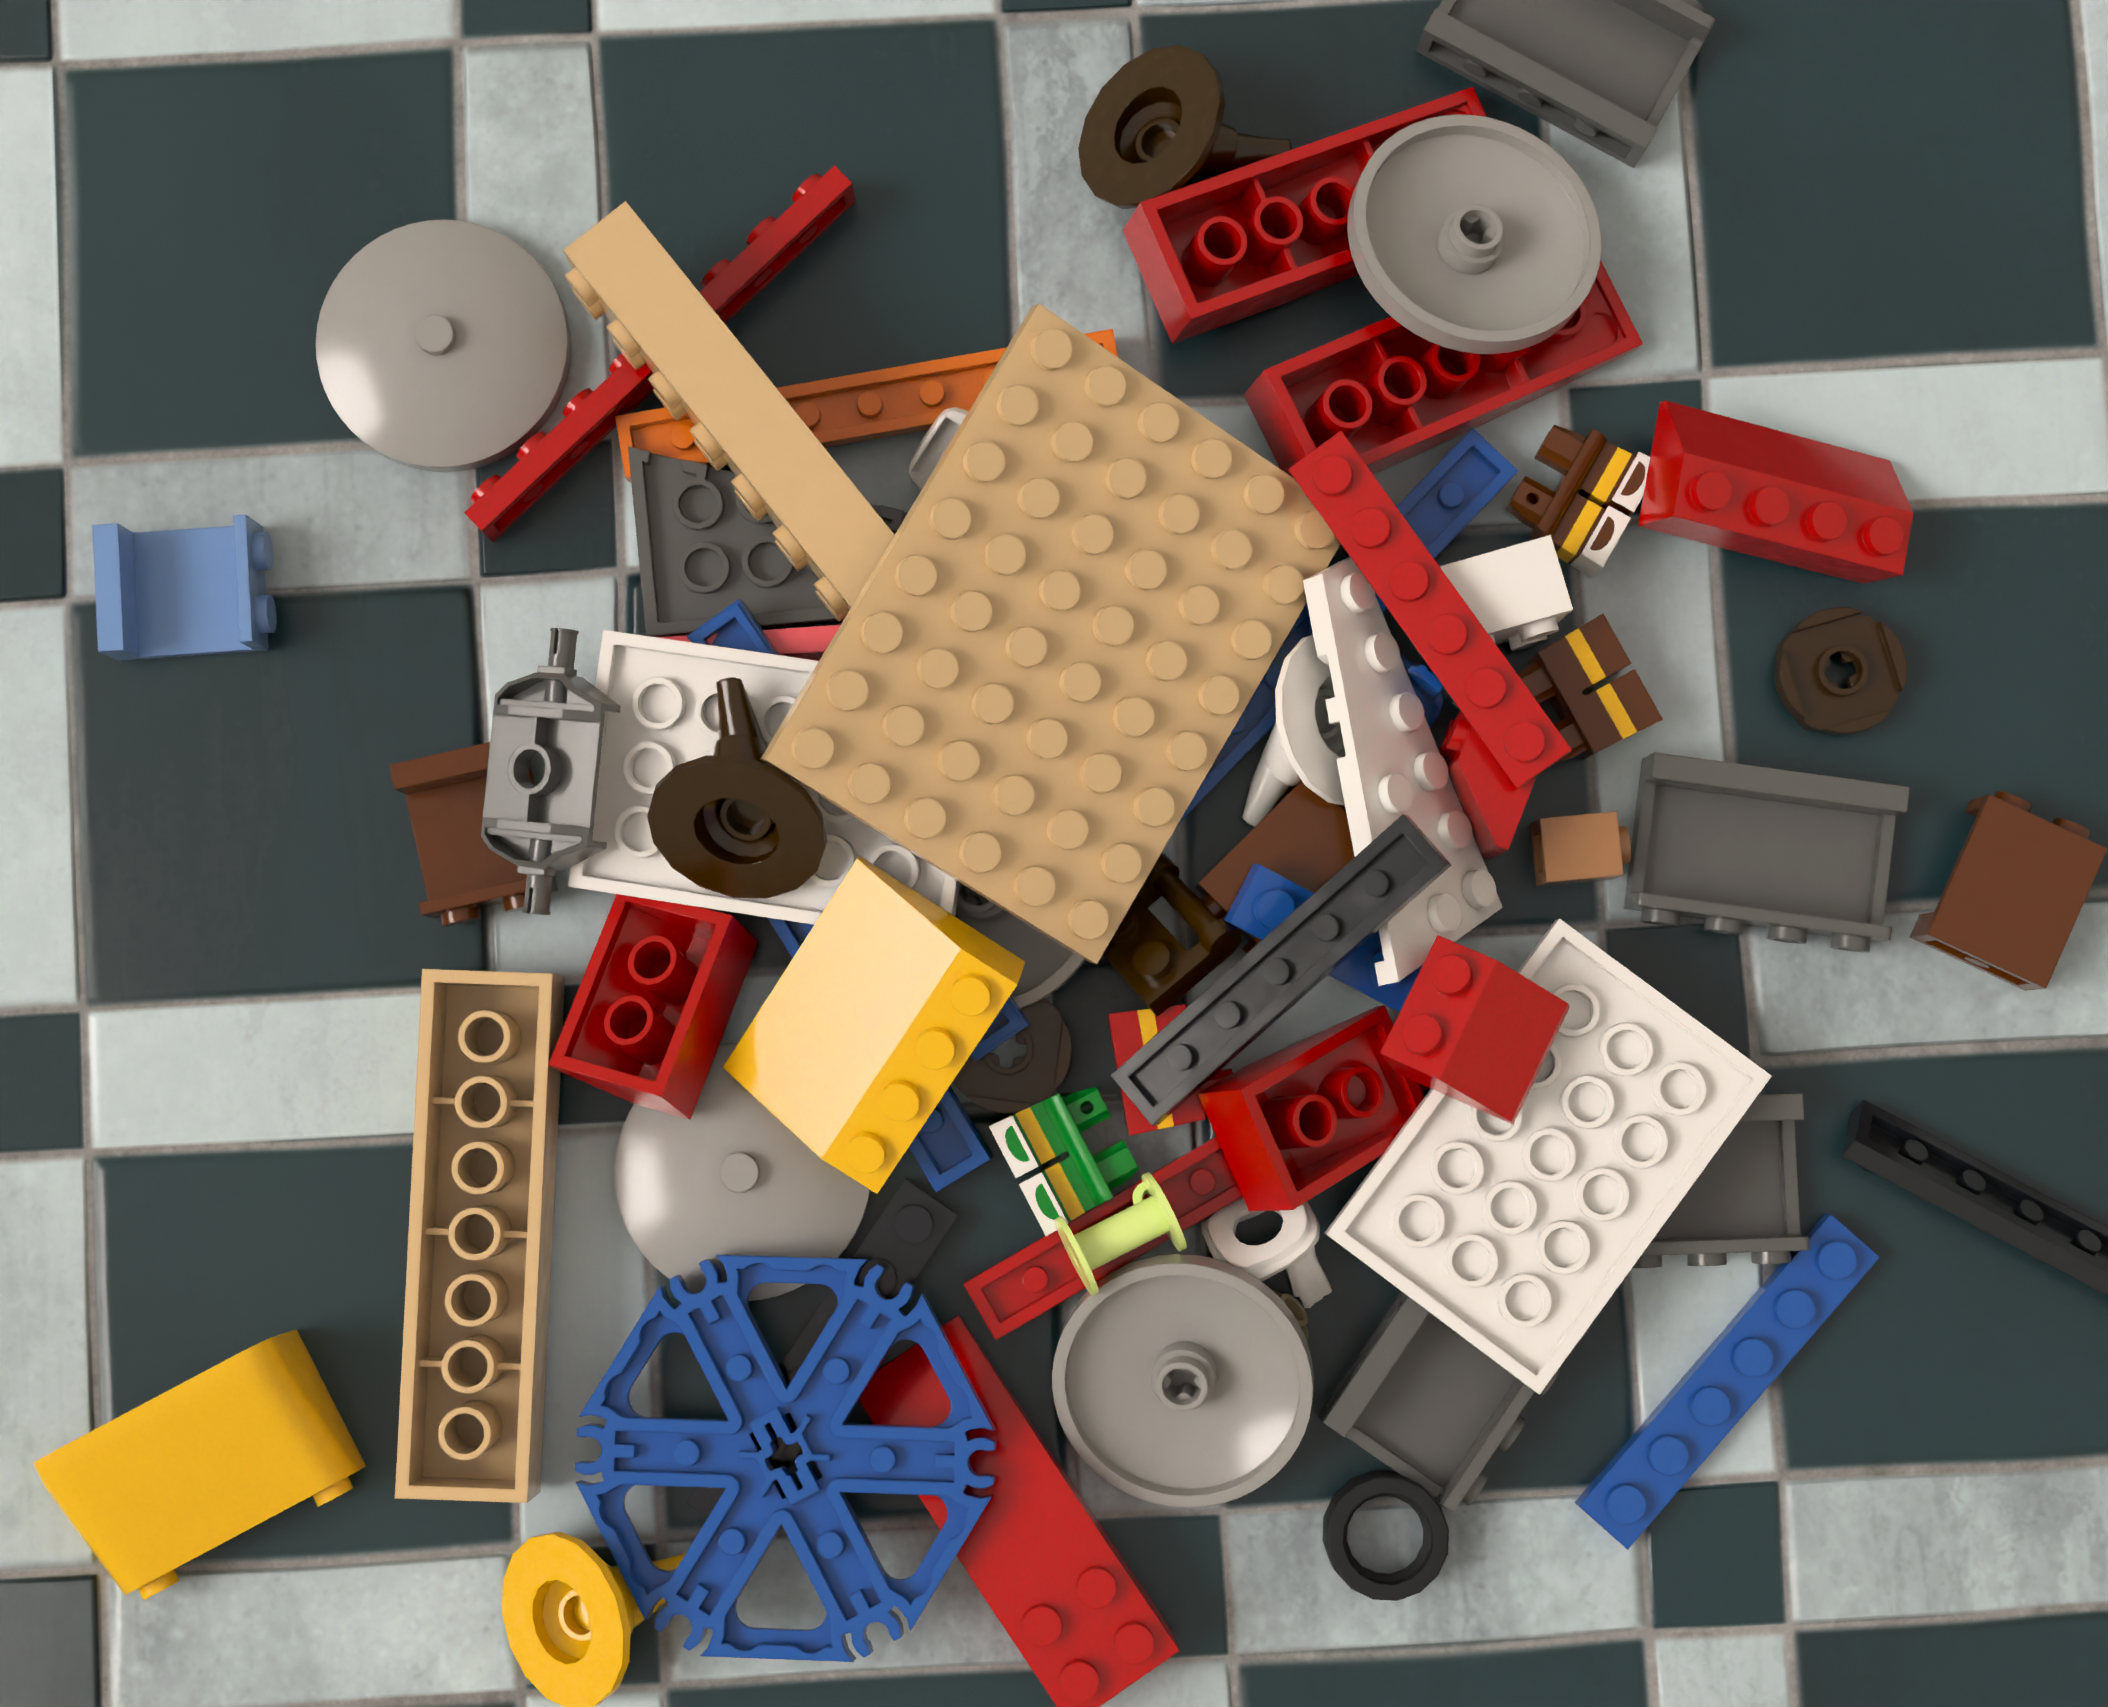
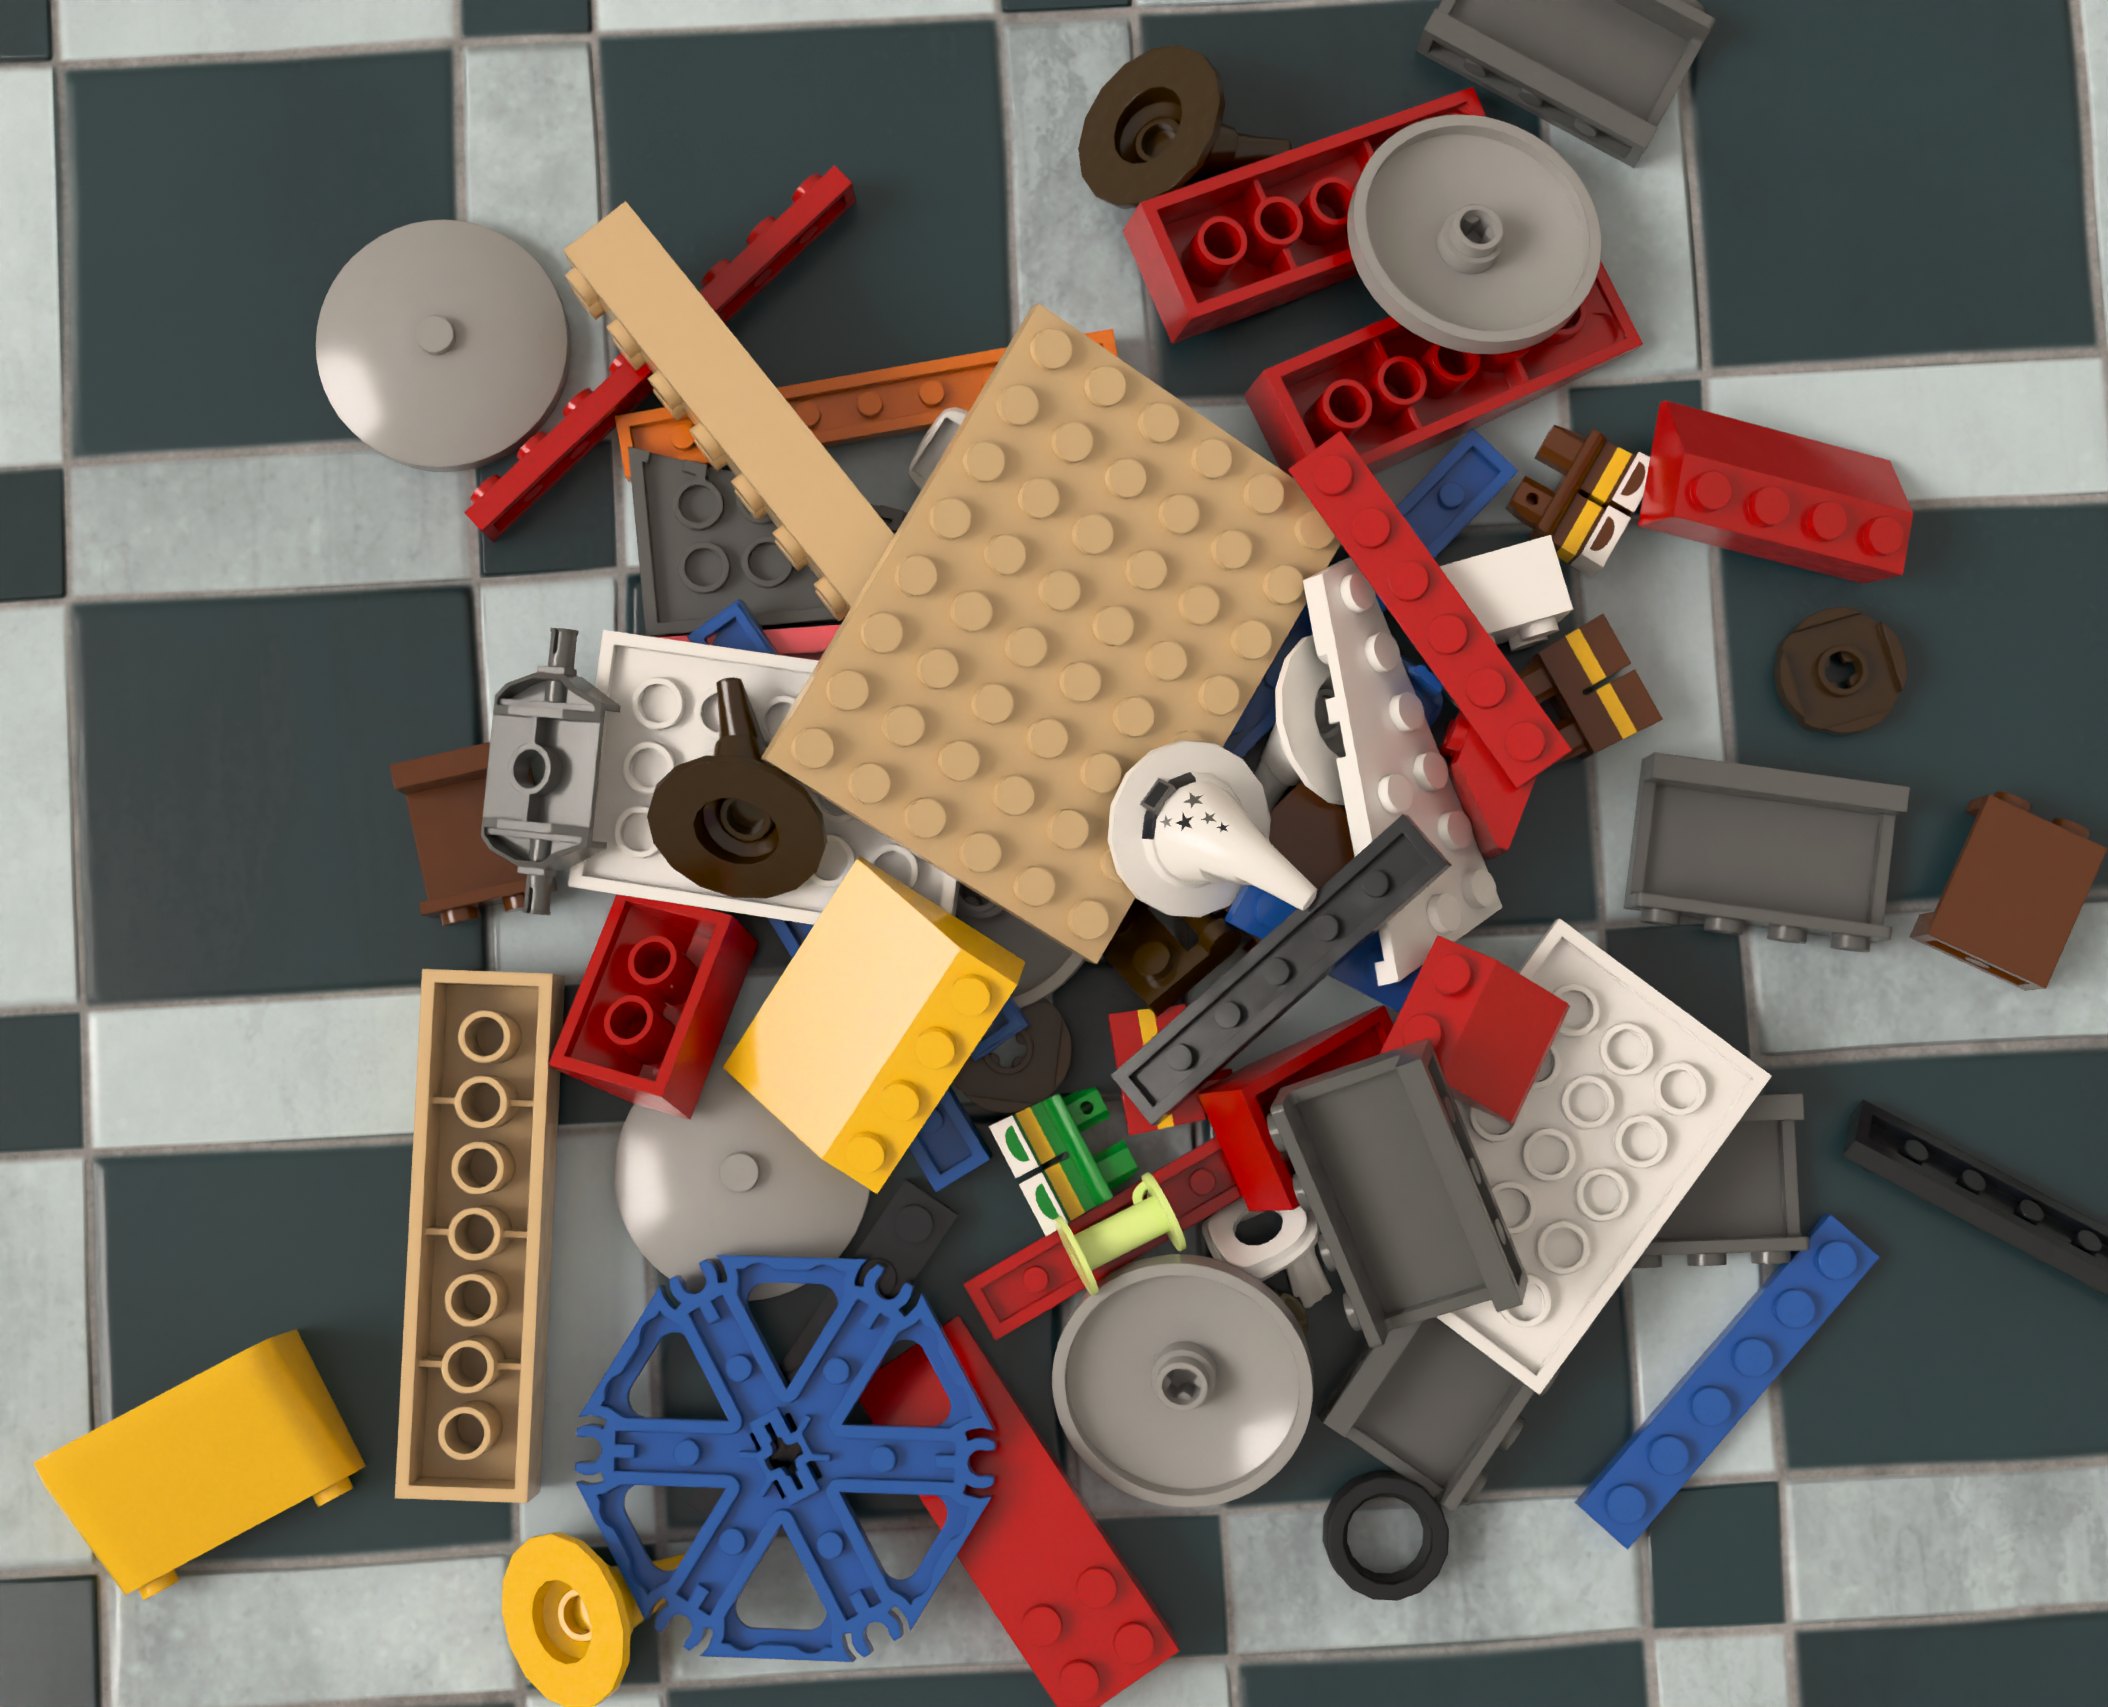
(182, 590): medium blue panel -> none
(1195, 830): none -> white piece
(1396, 1191): none -> dark grey panel
(1579, 848): medium nougat brick -> none

